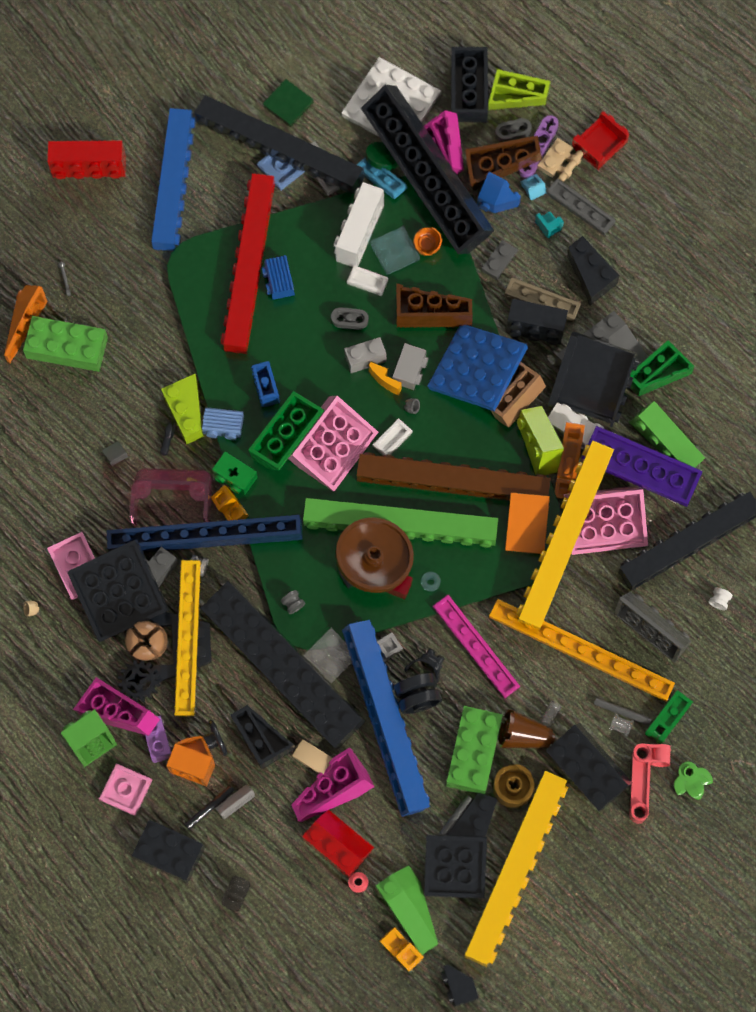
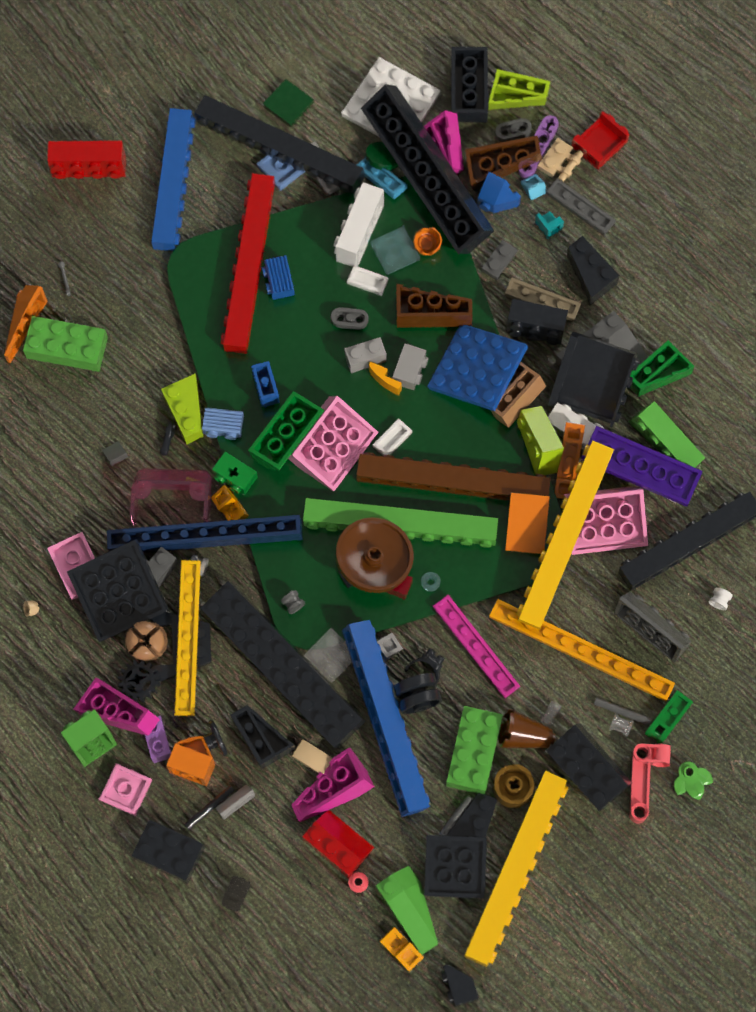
(412, 405): dark grey hinge -> none

